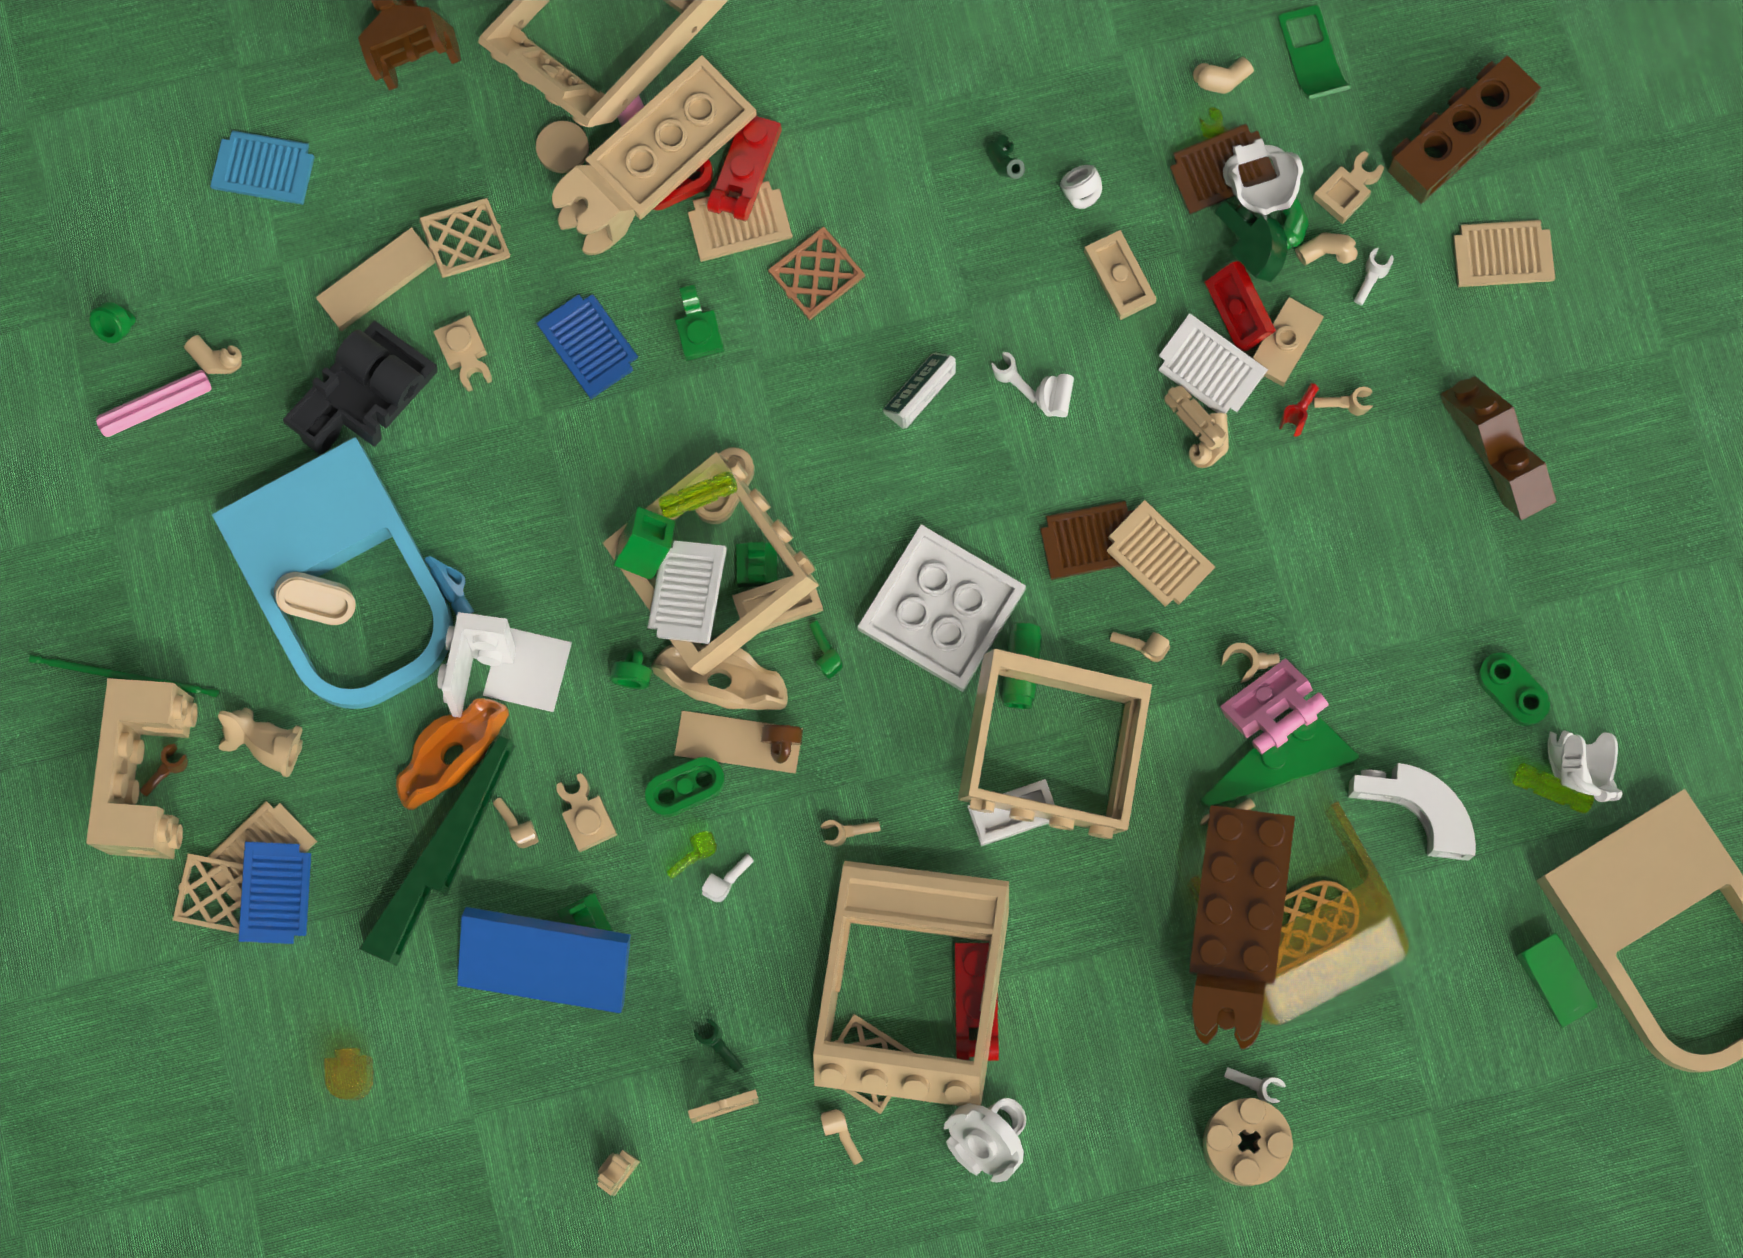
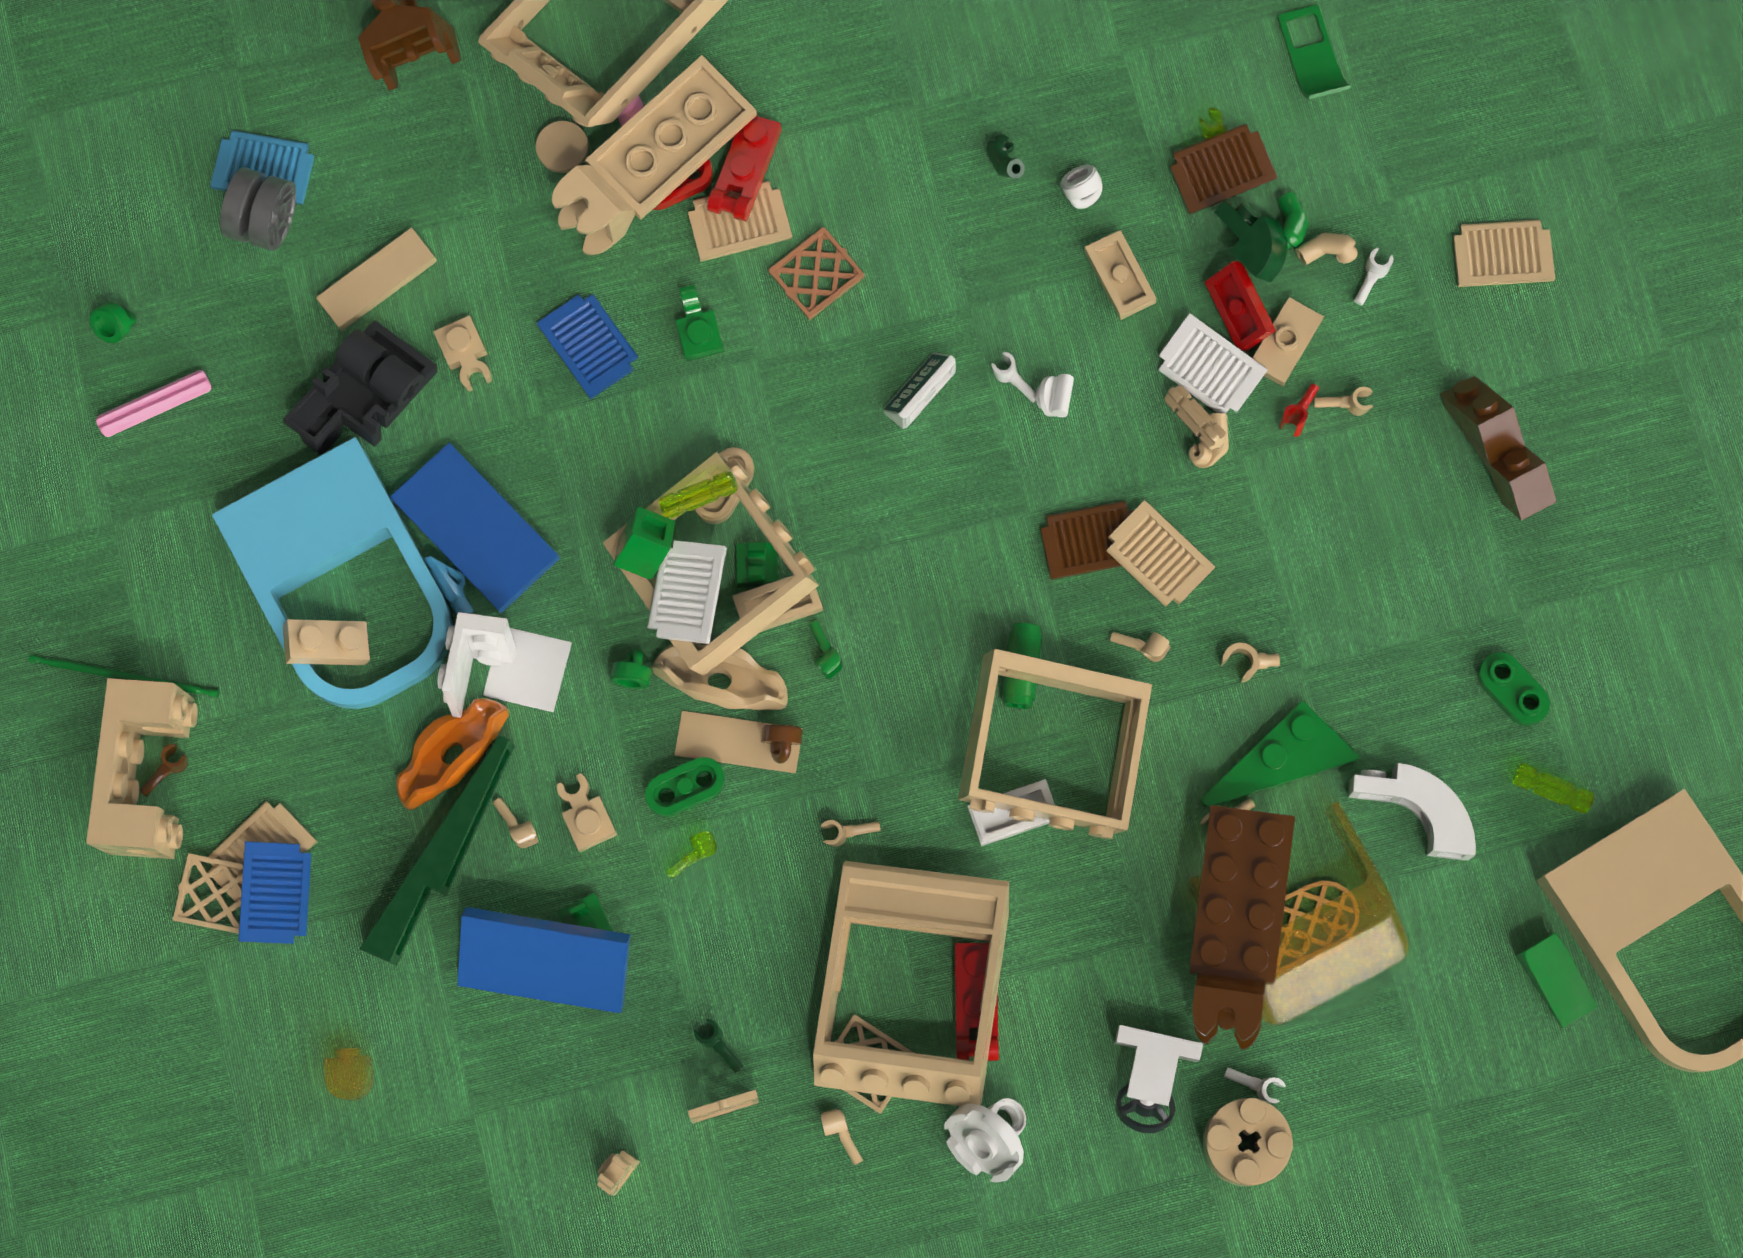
(214, 362): tan arm -> none
(258, 209): none -> flat silver wheel
(268, 743): tan animal -> none
(314, 598): tan tile -> none
(326, 642): none -> tan plate
(453, 213): tan window -> none
(475, 527): none -> blue piece
(718, 888): white hand -> none
(941, 608): white plate -> none
(1152, 1075): none -> white piece
(1222, 79): tan arm -> none
(1268, 698): bright pink plate -> none
(1270, 195): white helmet -> none
(1347, 191): tan plate -> none
(1425, 175): reddish brown brick -> none
(1586, 766): white helmet -> none

